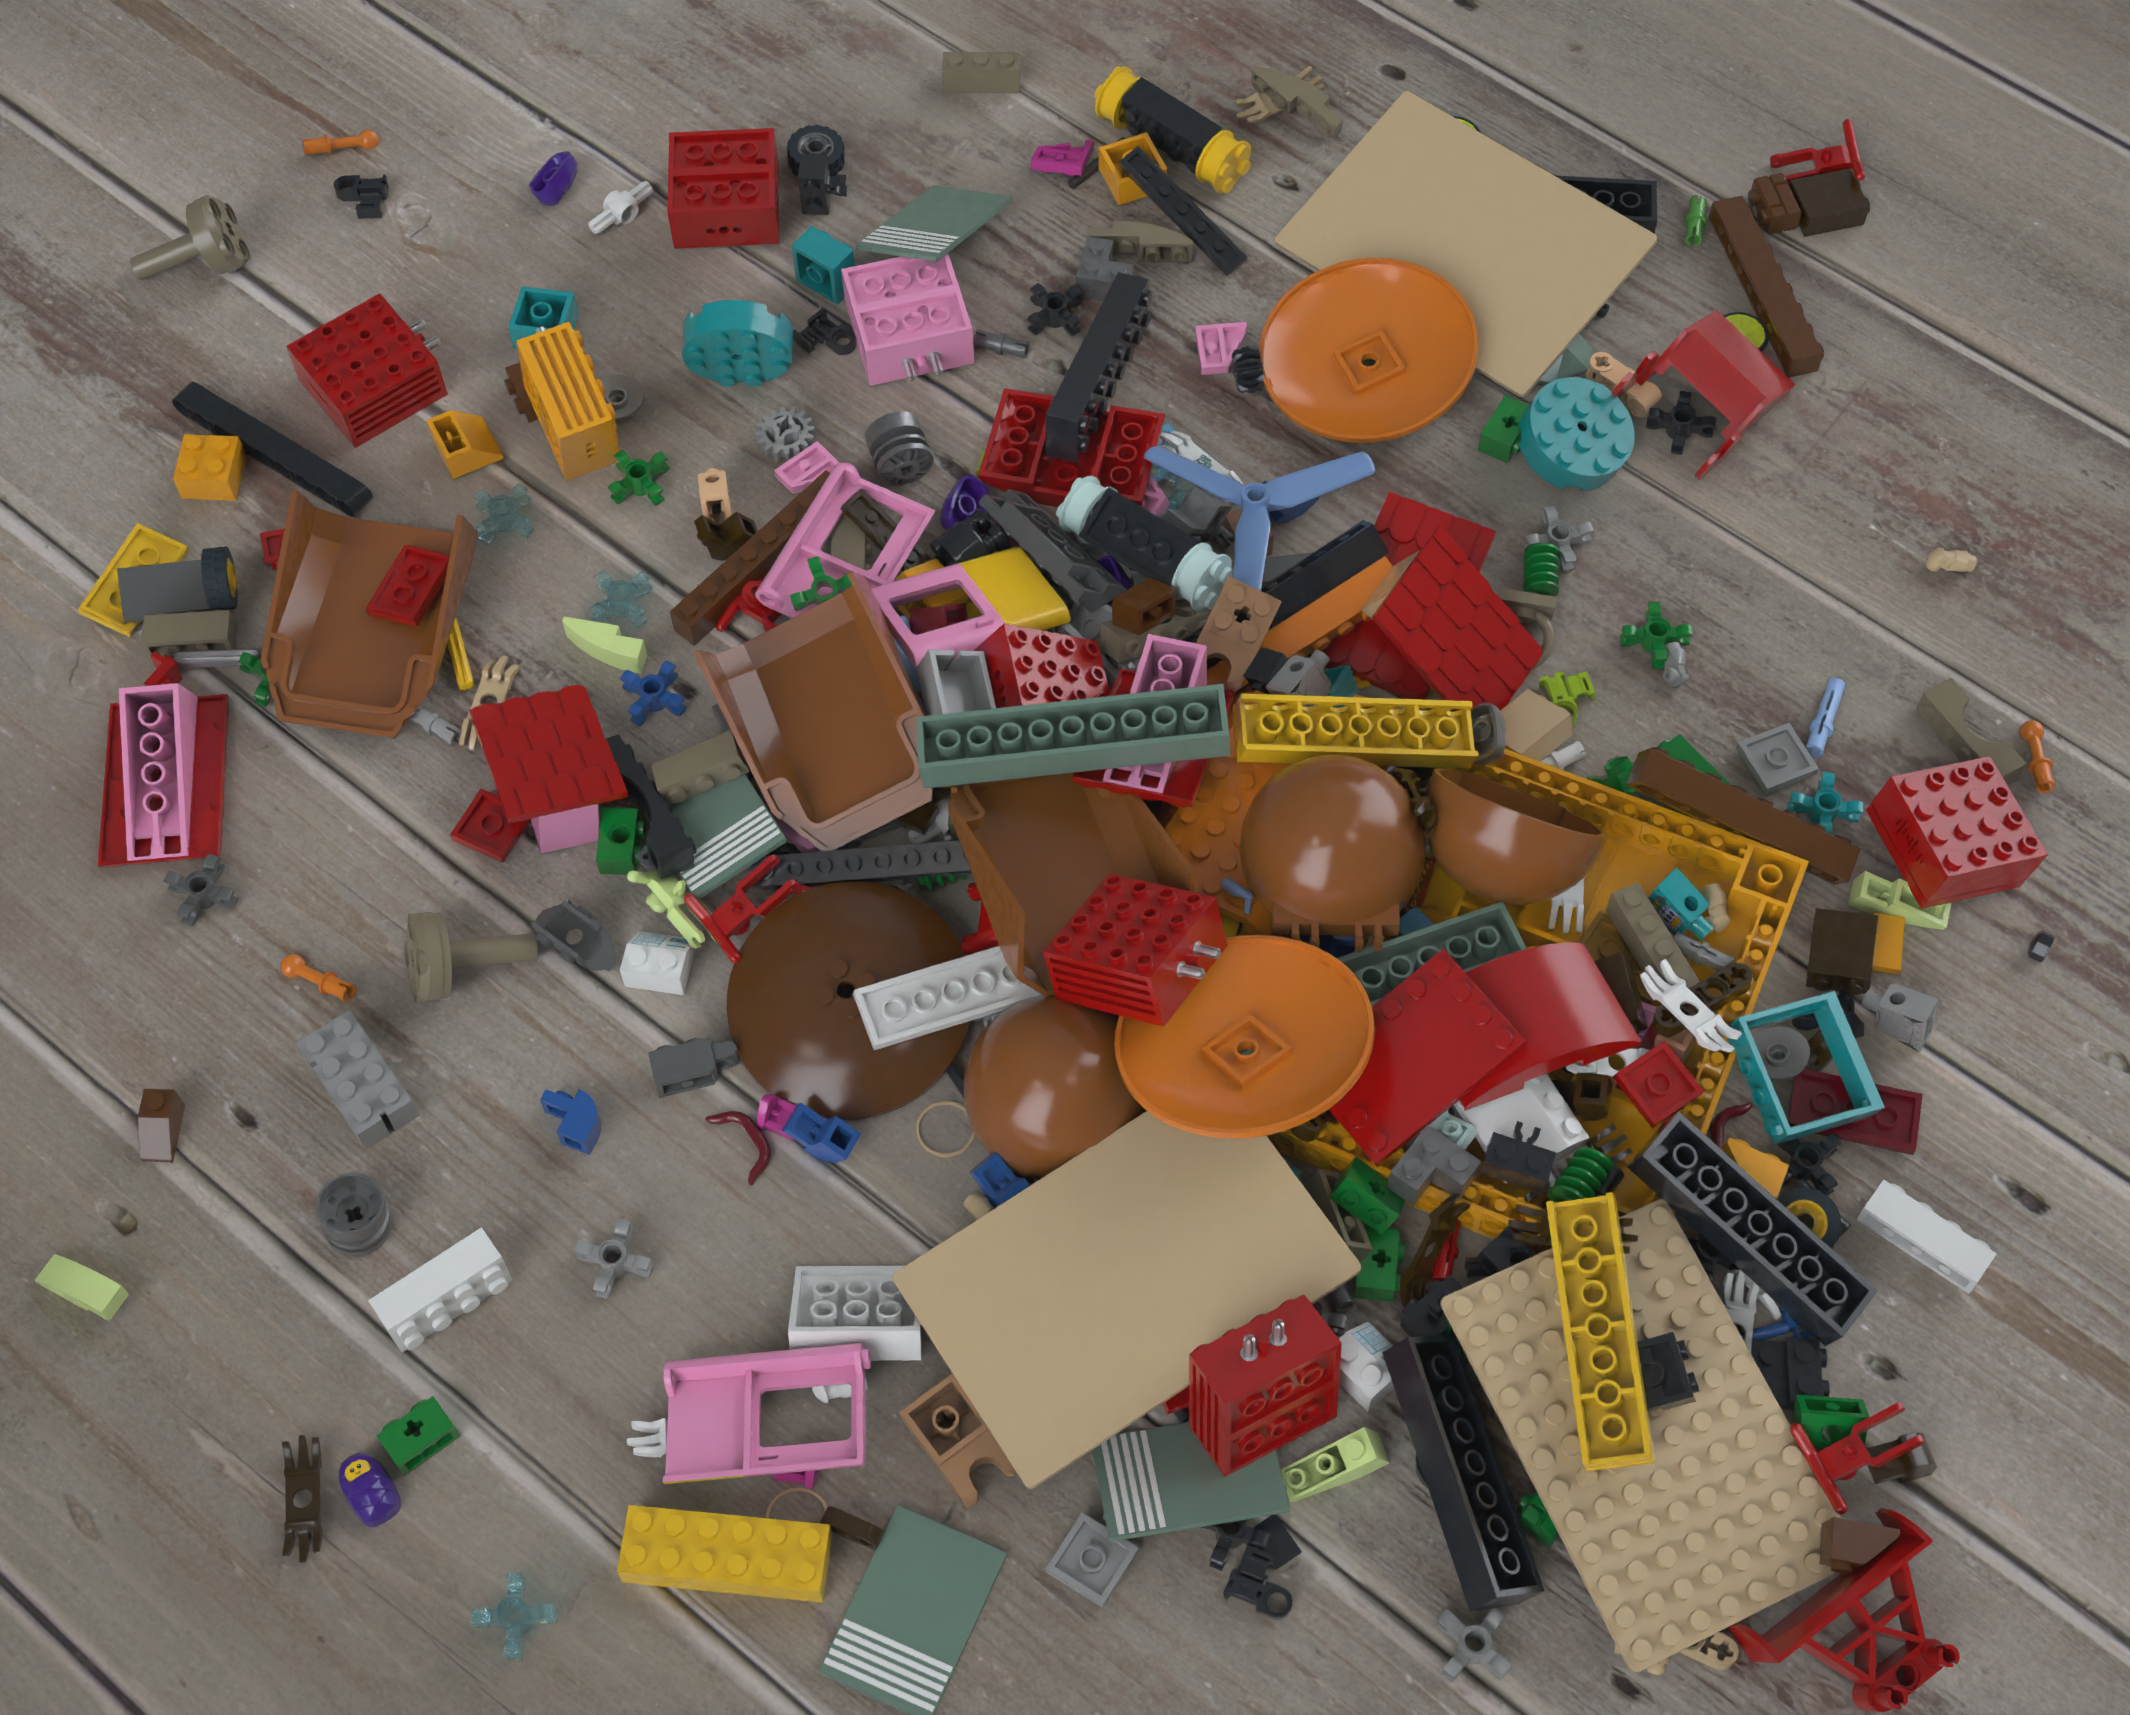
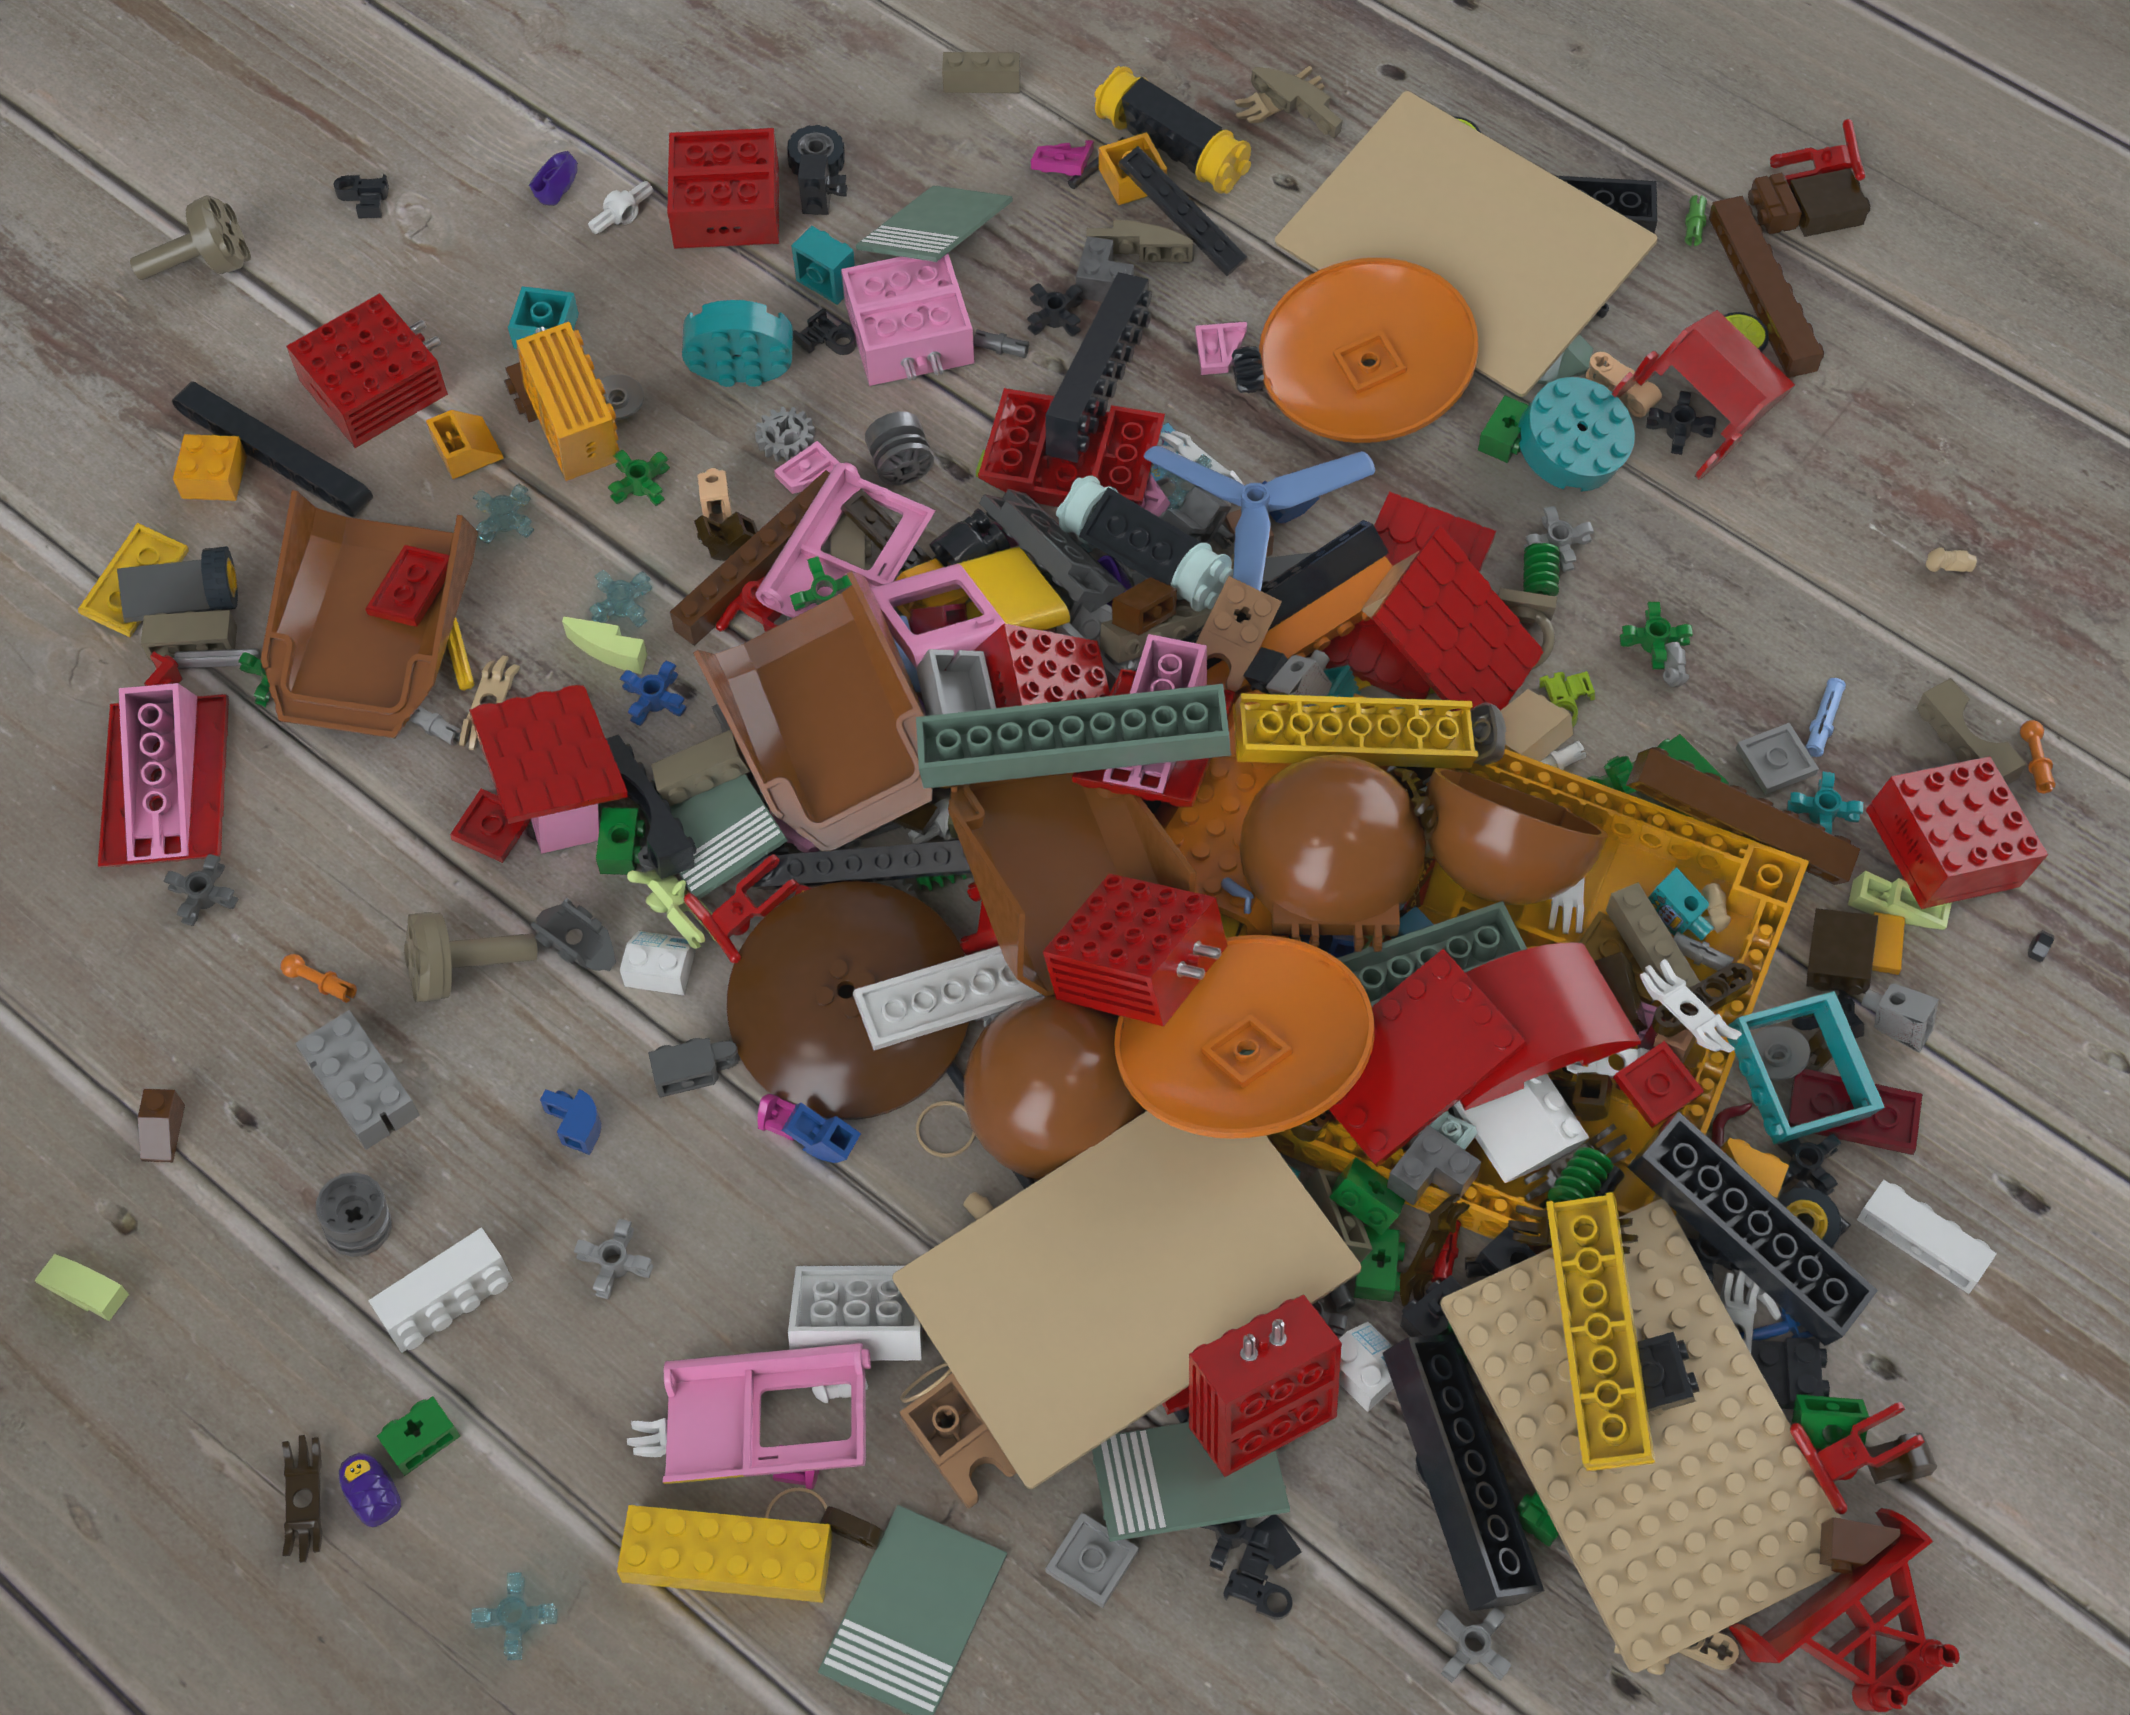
(271, 546): red bracket -> none
(367, 140): orange pin -> none
(755, 1135): dark red animal -> none
(902, 1397): none -> tan piece
(962, 500): dark purple piece -> none
(997, 1180): blue brick -> none
(1335, 1464): yellowish green slope -> none
(1518, 1160): black brick -> none

